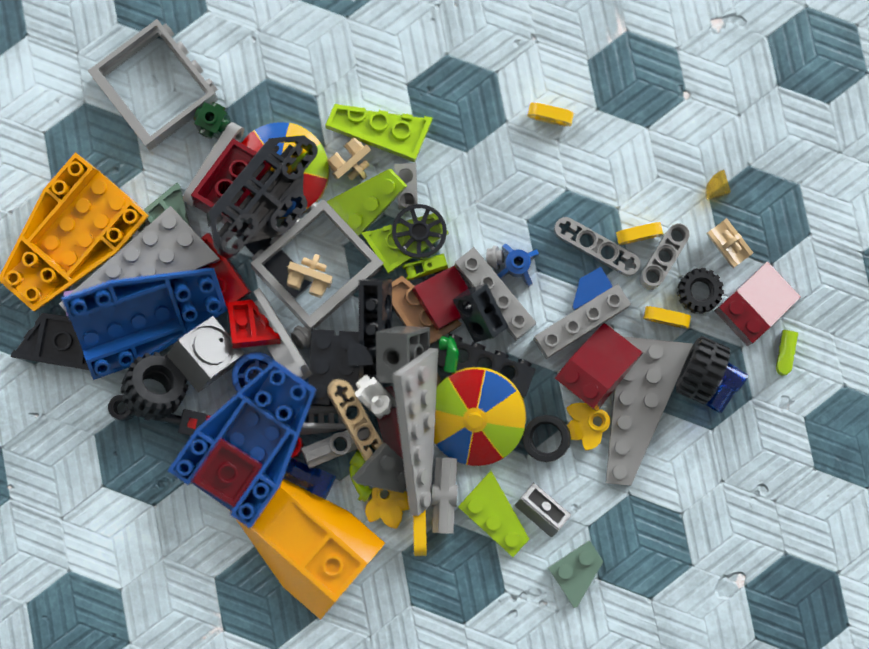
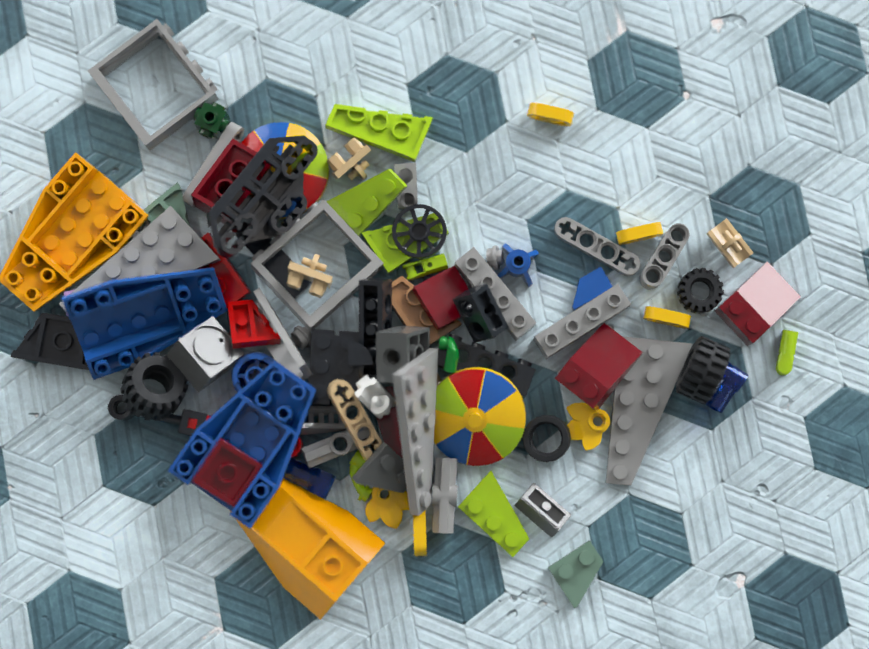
(717, 186): clear yellow tile -> none

